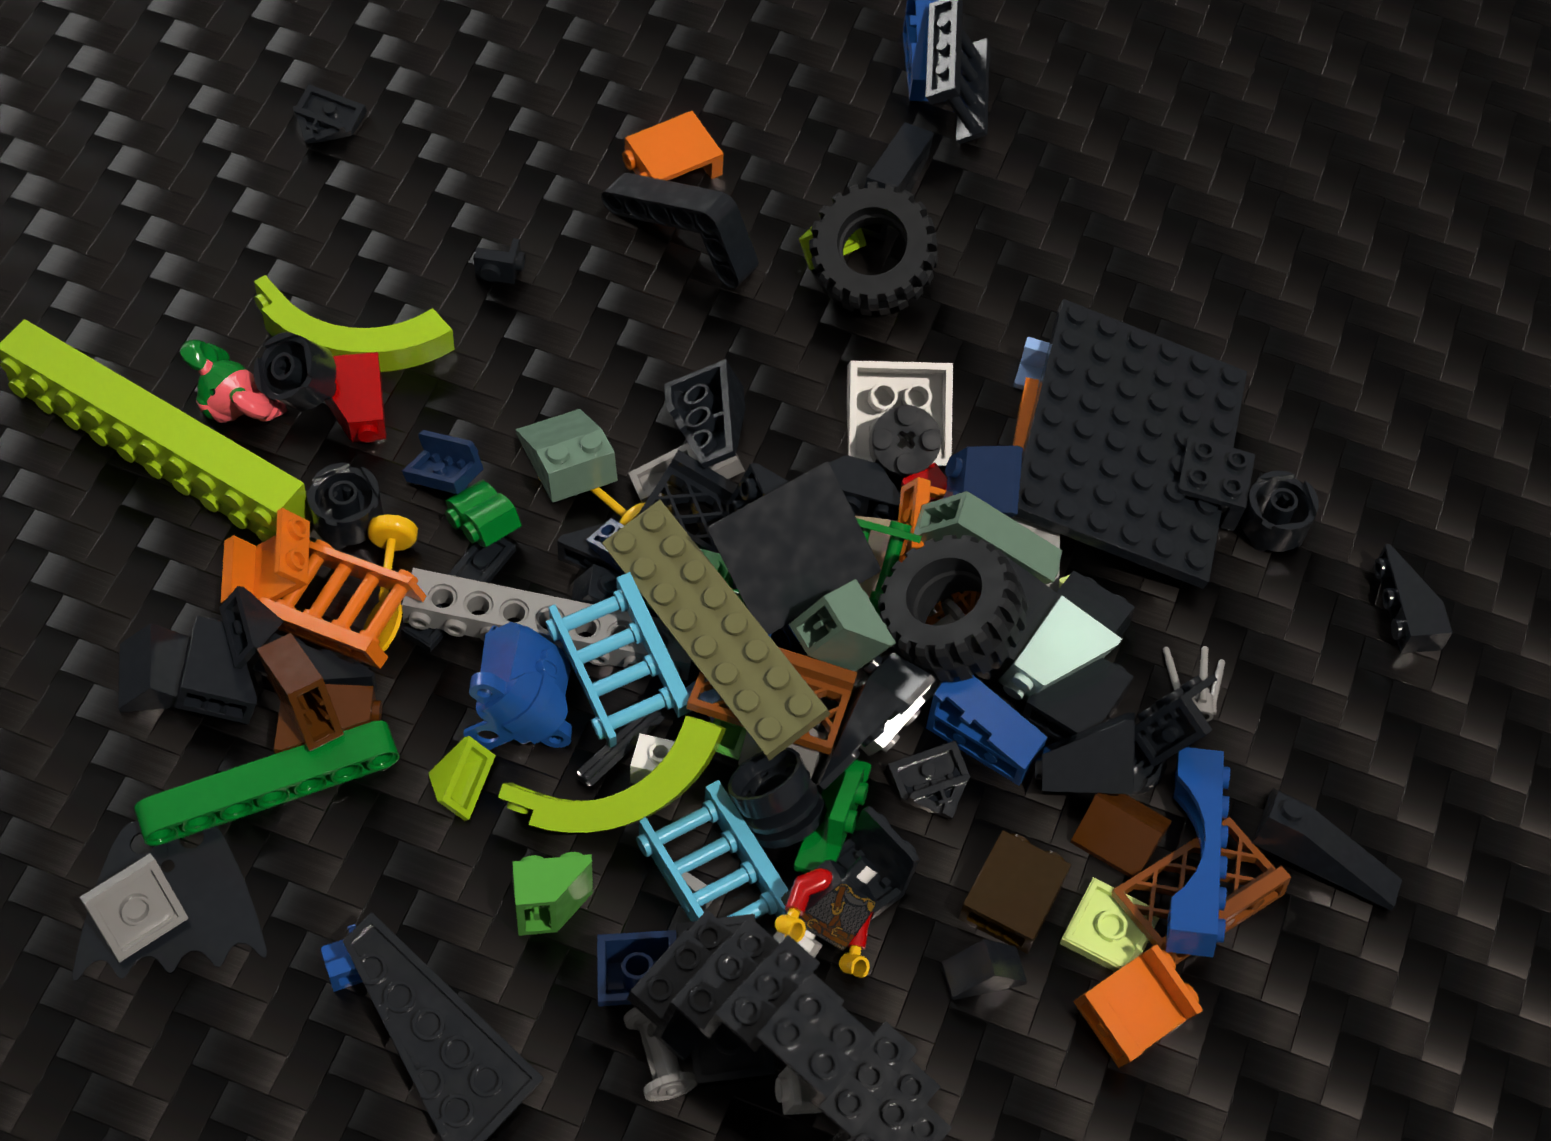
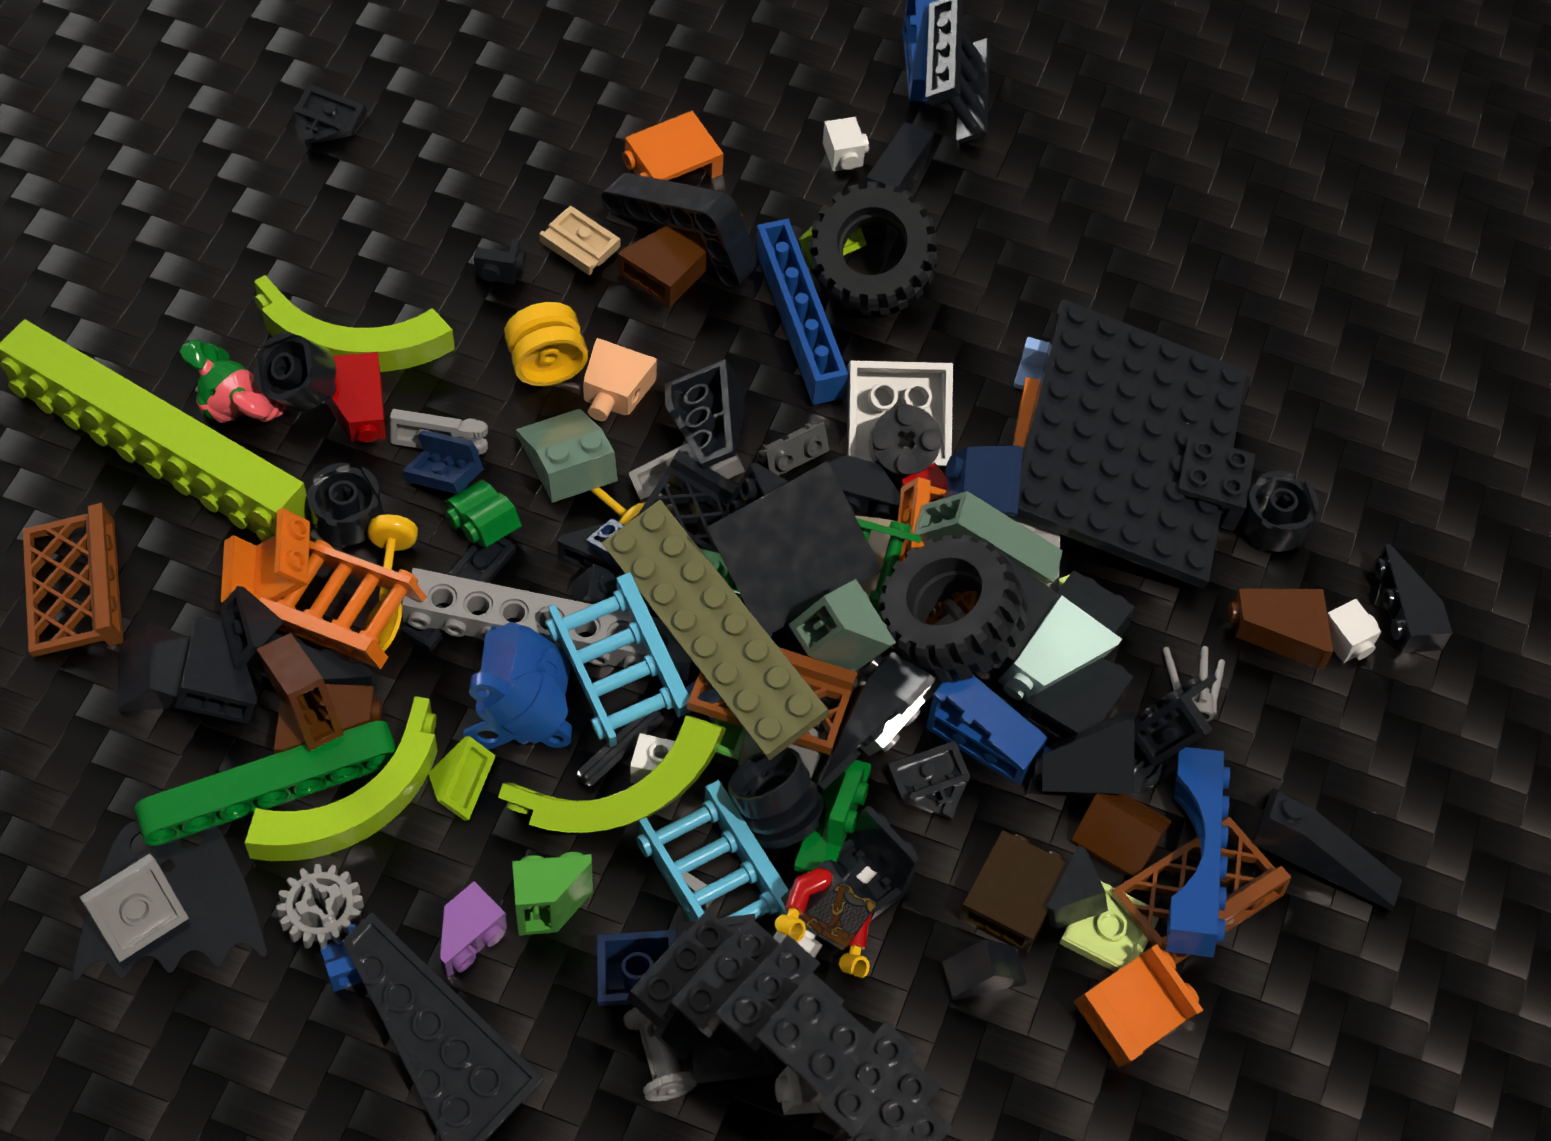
(103, 583): none -> dark orange fence
(332, 893): none -> light grey gear
(357, 816): none -> lime arch
(407, 425): none -> light grey hinge
(468, 926): none -> medium lavender slope
(546, 344): none -> yellow wheel
(579, 240): none -> tan plate
(616, 379): none -> light nougat torso
(665, 263): none -> reddish brown slope
(796, 450): none -> dark grey hinge
(801, 312): none -> blue brick
(844, 143): none -> white brick
(1078, 893): none -> black slope
(1284, 622): none -> reddish brown slope
(1352, 631): none -> white brick

